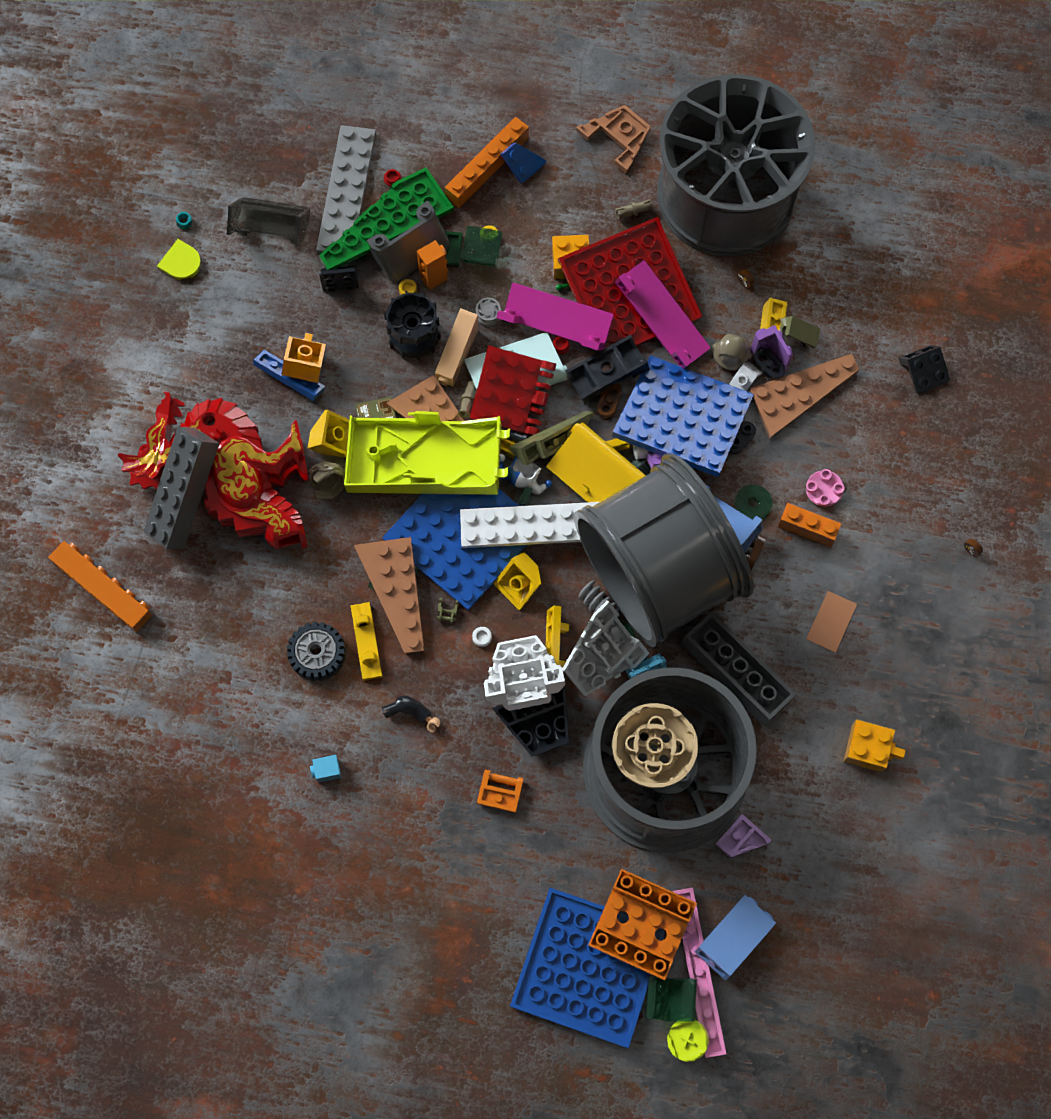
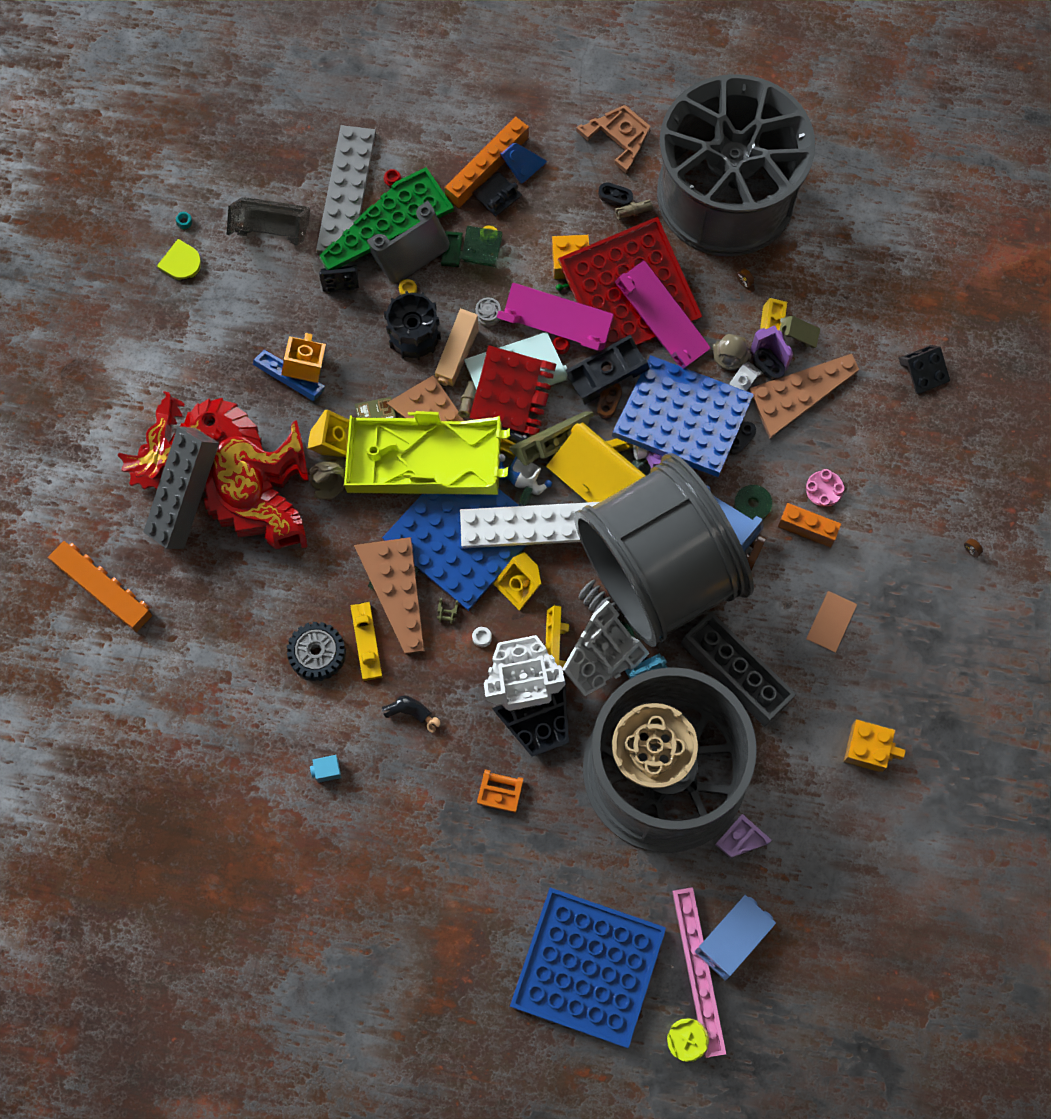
(432, 264): orange brick -> none
(497, 194): none -> black hinge
(616, 194): none -> black plate
(648, 910): orange slope -> none
(671, 999): clear green bracket -> none

